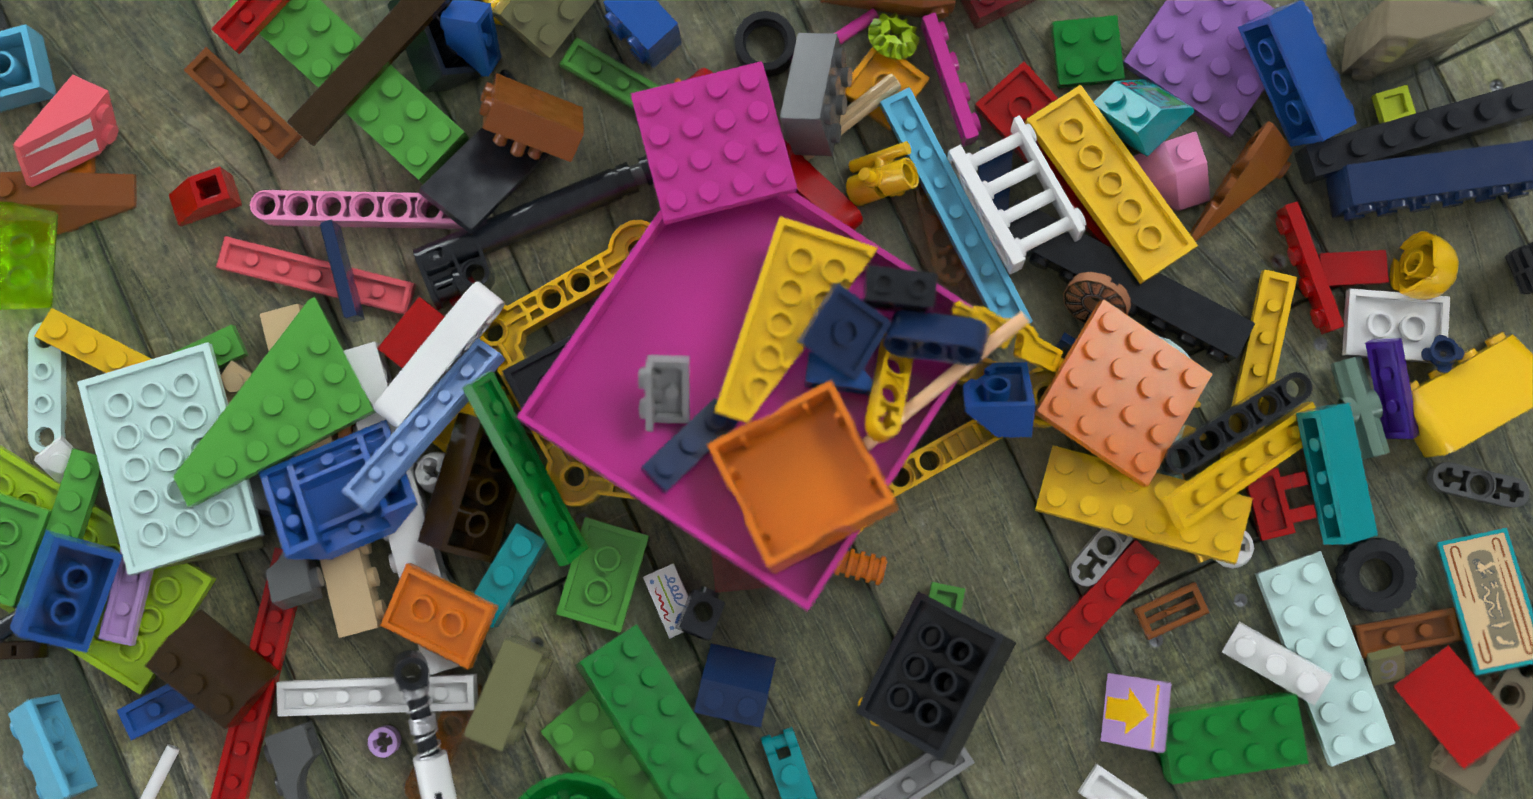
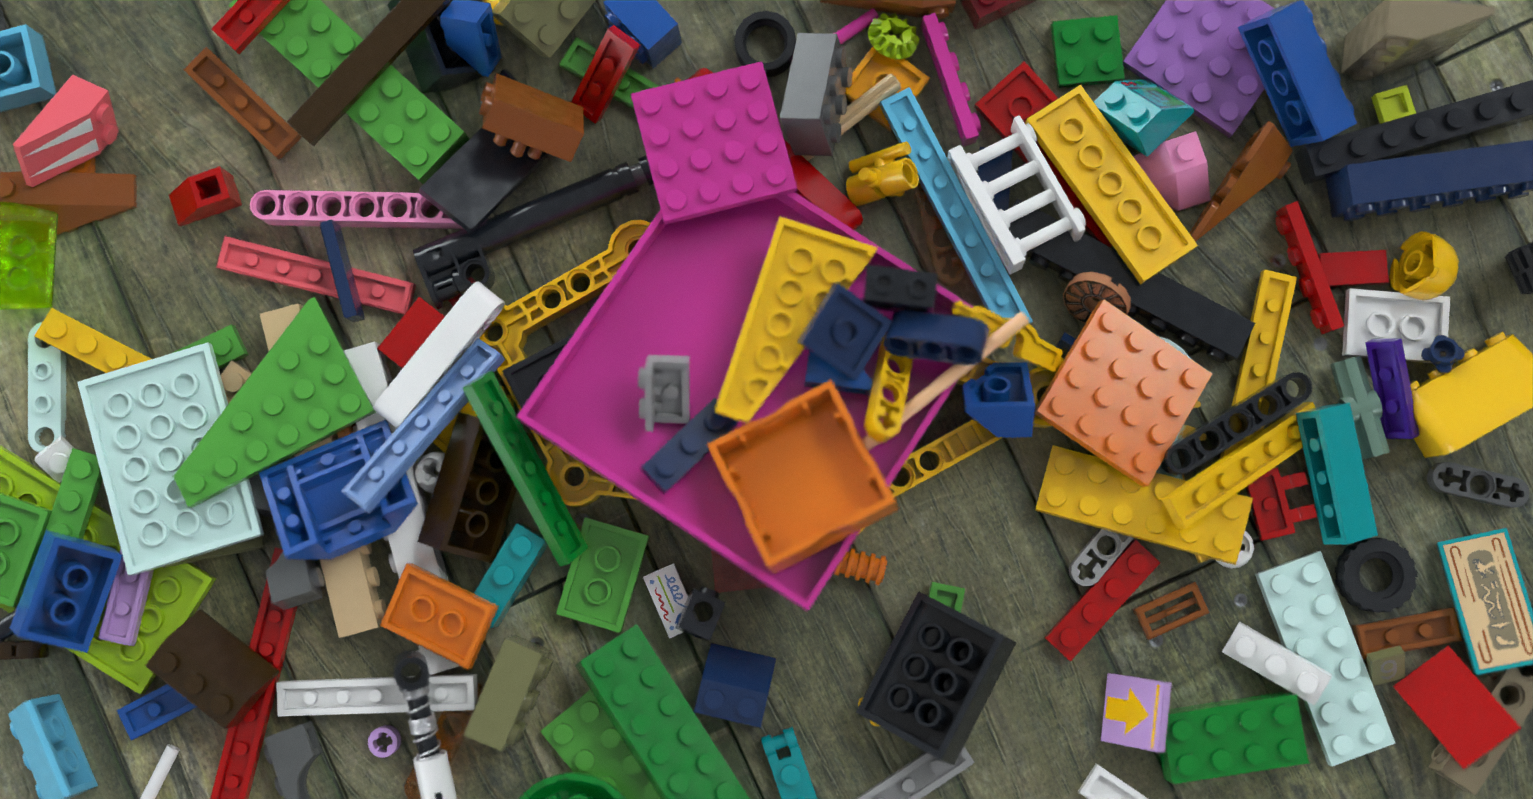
(605, 73): none -> red plate

